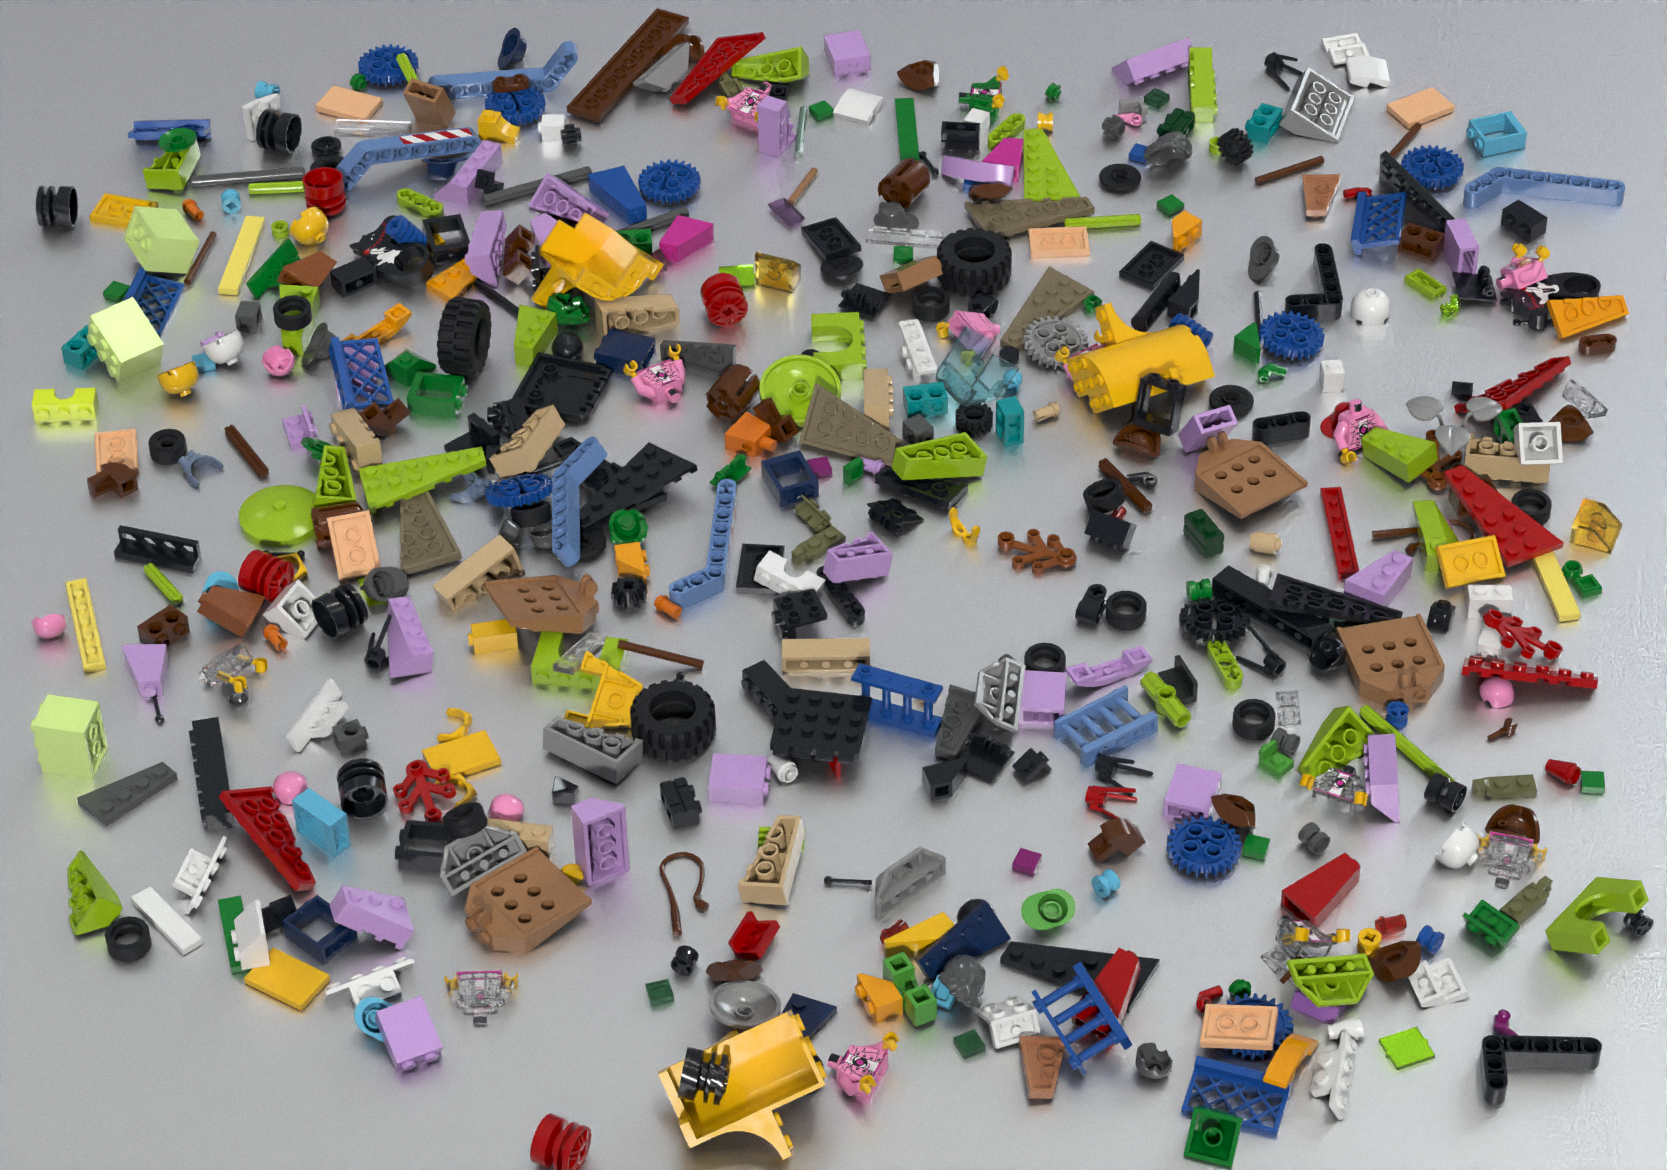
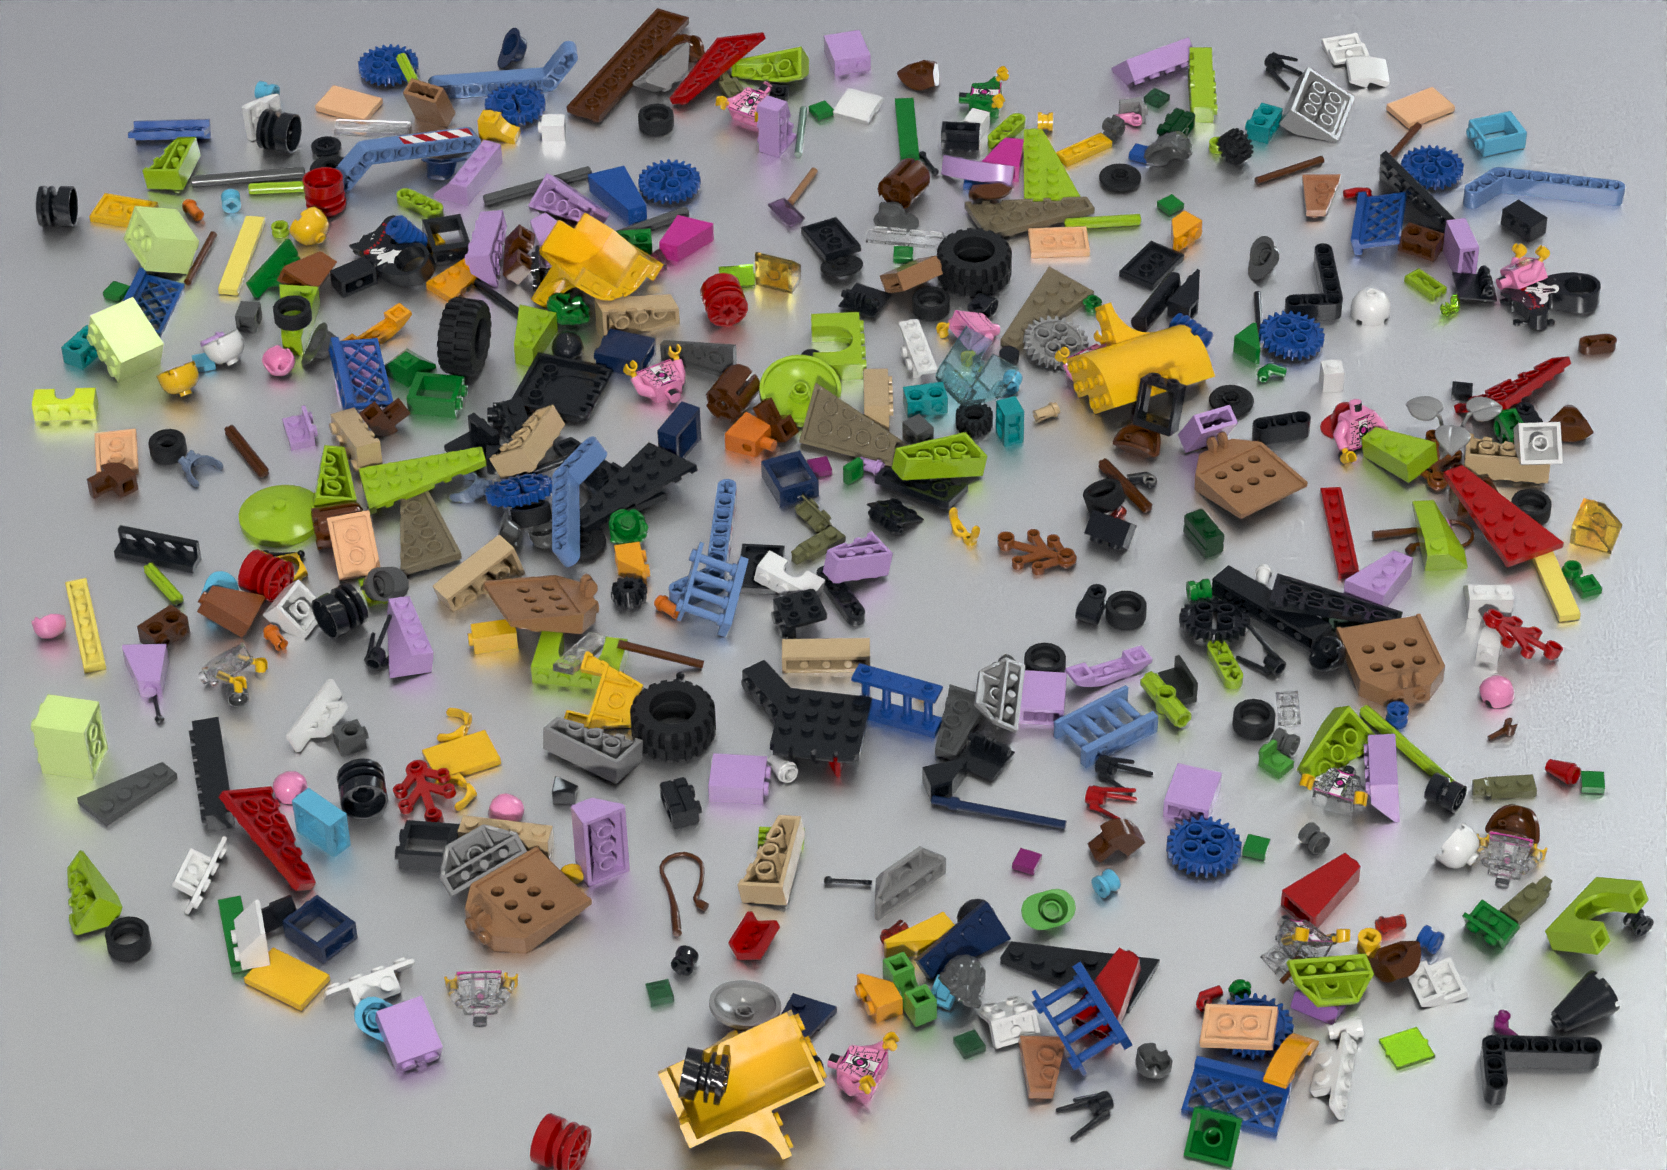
(166, 920): white tile -> none
(177, 140): green dish -> none
(315, 446): green dish -> none
(358, 82): green plate -> none
(373, 912): lavender wedge -> none
(465, 820): black tyre -> none
(486, 181): black bracket -> none
(508, 84): reddish brown plate -> none
(571, 135): black gear -> none
(656, 111): none -> black tyre
(681, 430): none -> dark blue window
(733, 587): none -> medium blue fence
(733, 970): reddish brown hat -> none
(734, 471): green hinge -> none
(955, 803): none -> dark blue bar
(1031, 764): black bracket -> none
(1053, 91): green plate -> none
(1084, 149): none -> yellow tile
(1098, 1103): none -> black plant
(1235, 810): reddish brown hat -> none
(1265, 542): tan brick -> none
(1440, 615): black bracket -> none
(1470, 561): yellow tile -> none
(1521, 672): red wing -> none
(1583, 400): clear bracket -> none
(1584, 313): light orange wing -> none
(1585, 1003): none -> black cone

